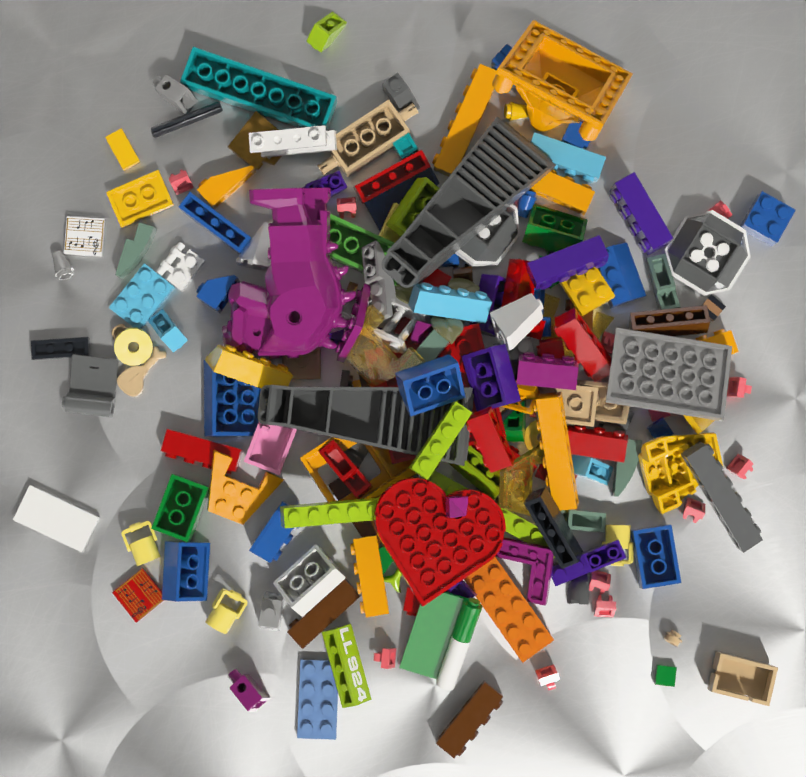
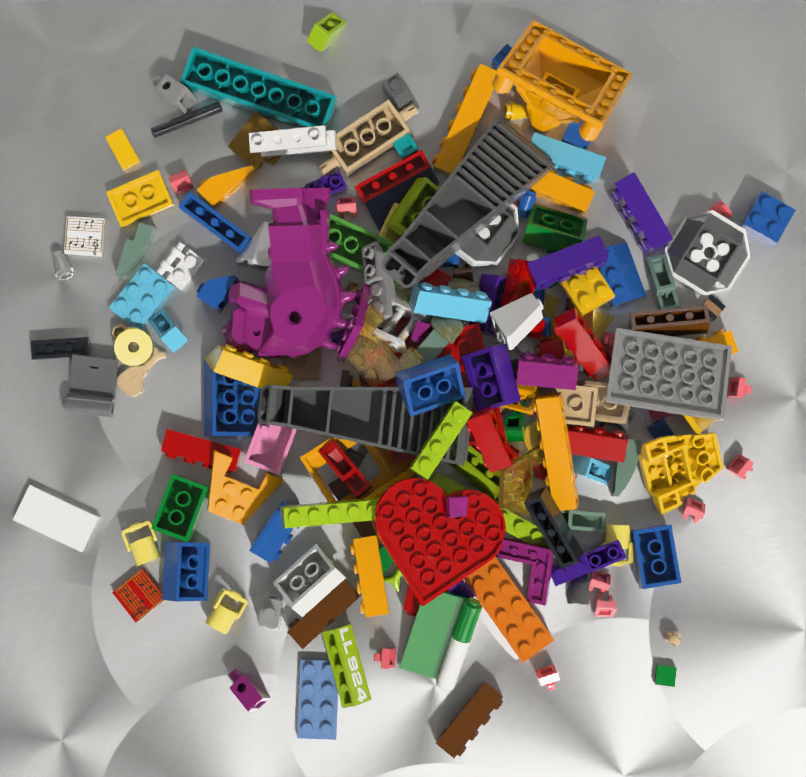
(721, 496): dark grey brick -> none
(742, 677): tan piece -> none

